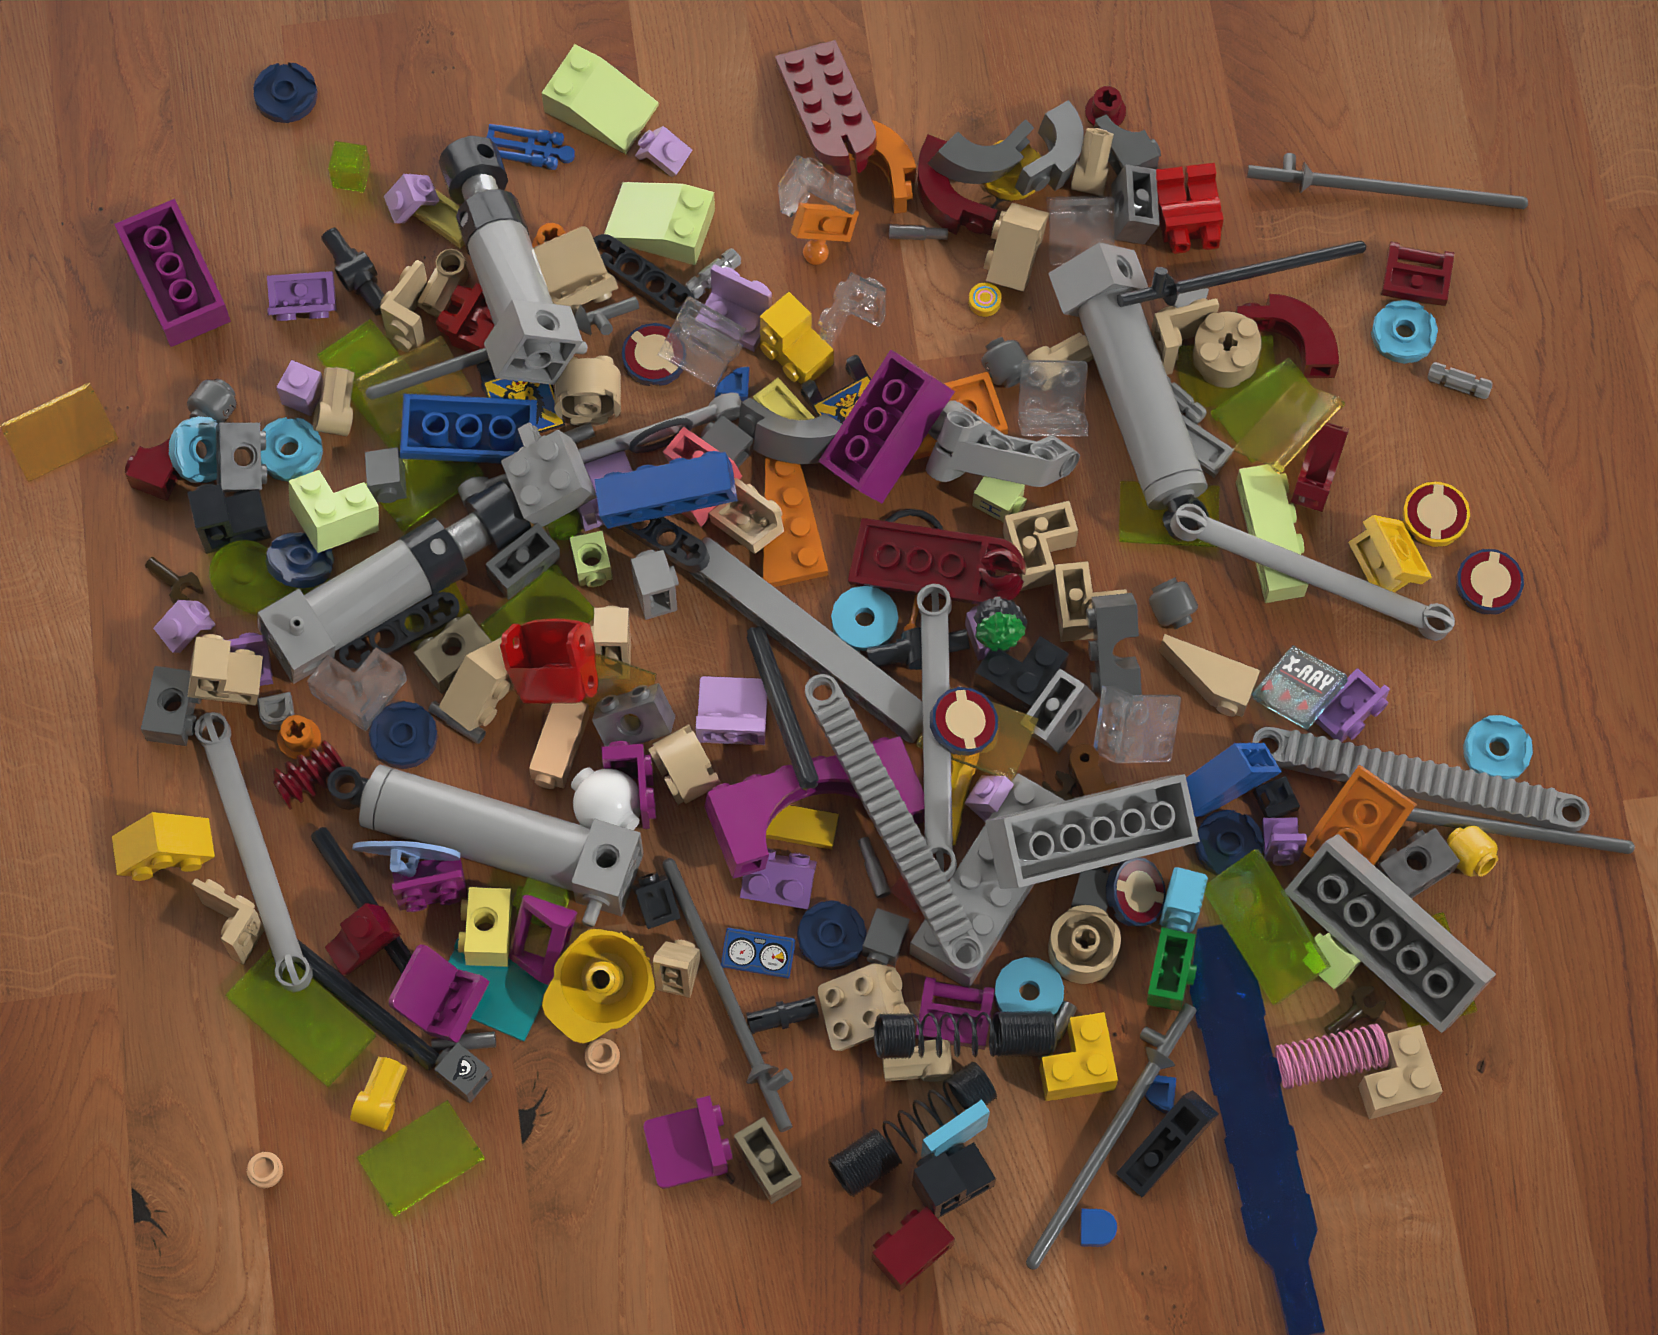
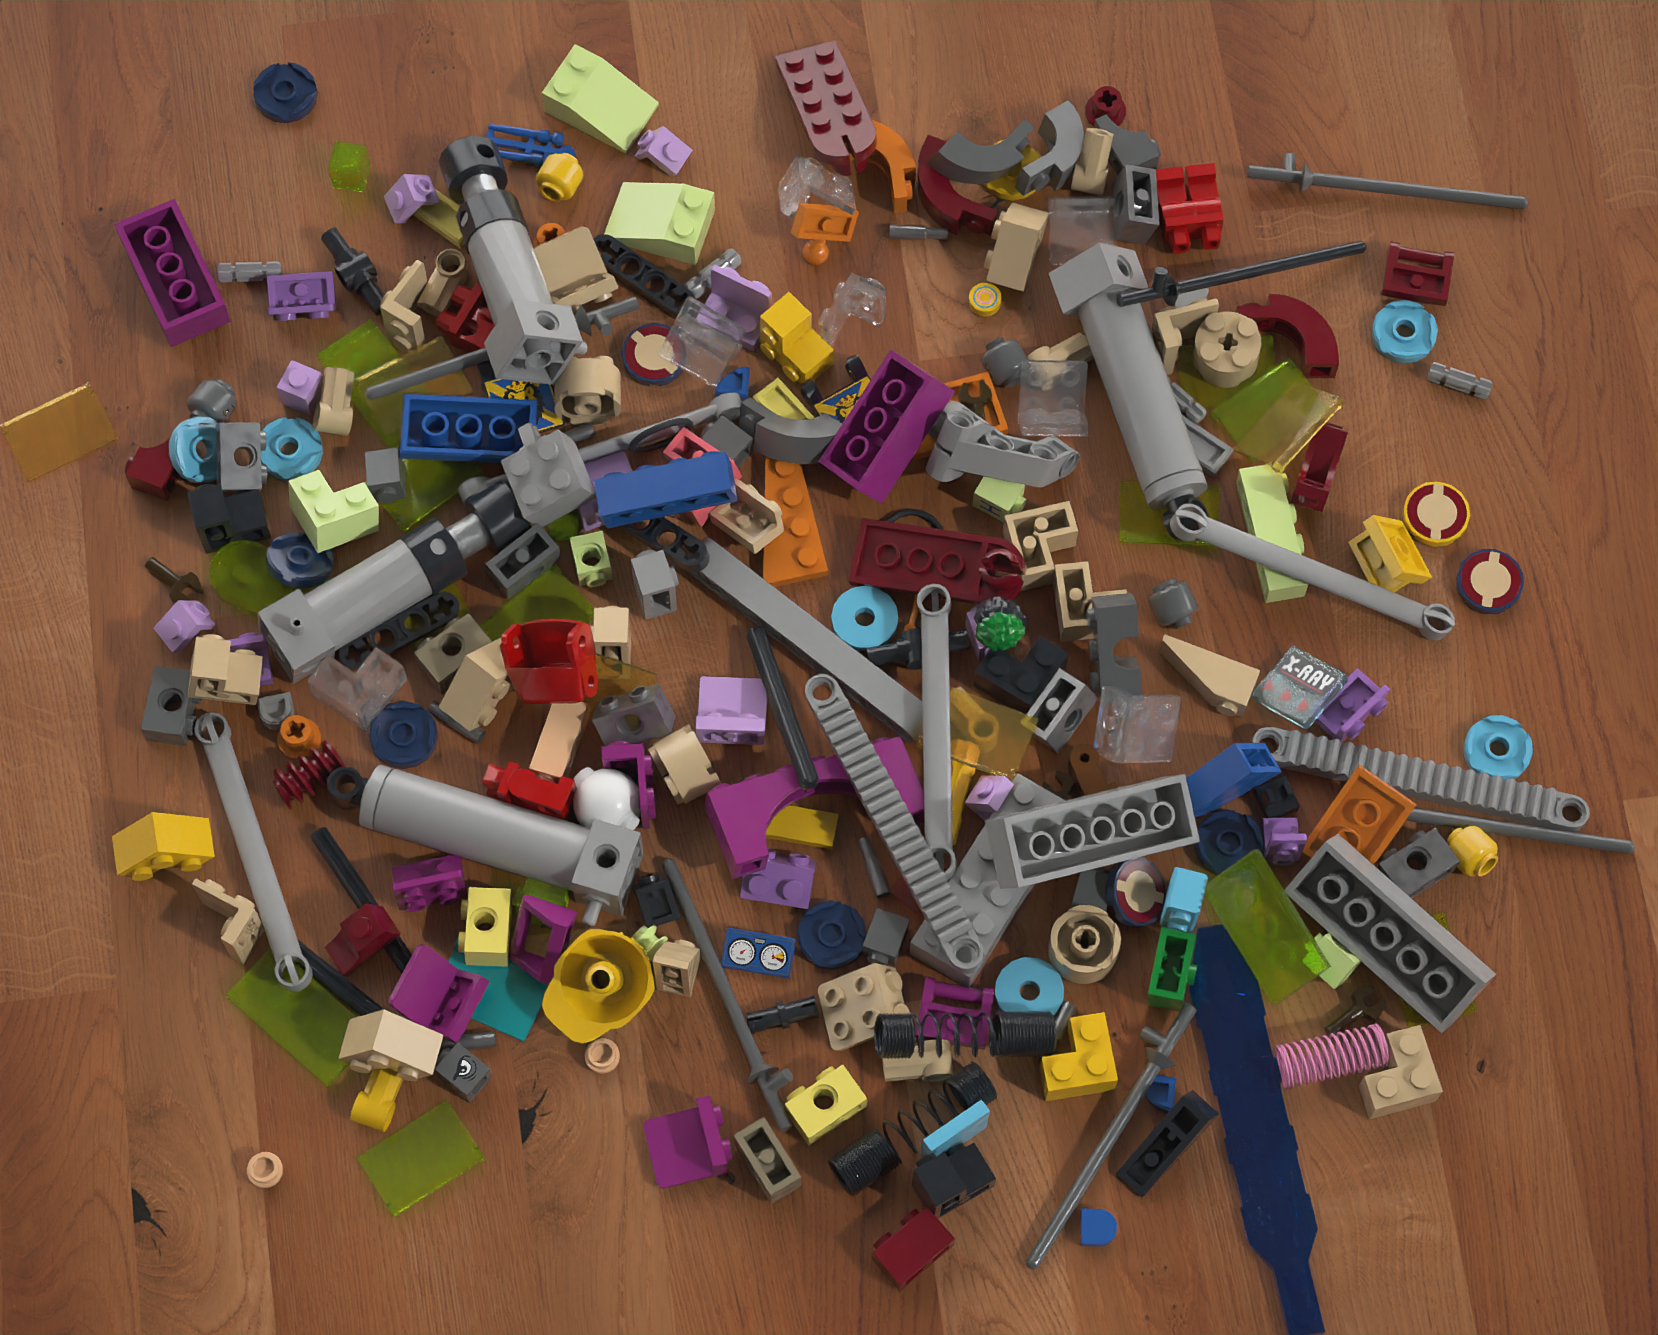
(247, 271): none -> light grey axle
(392, 1043): none -> tan brick
(411, 850): light blue shield -> none
(527, 791): none -> red hips
(559, 177): none -> yellow head
(646, 938): none -> yellowish green wheel
(816, 1122): none -> light yellow brick
(963, 721): tile -> none
(976, 404): none -> dark brown bar

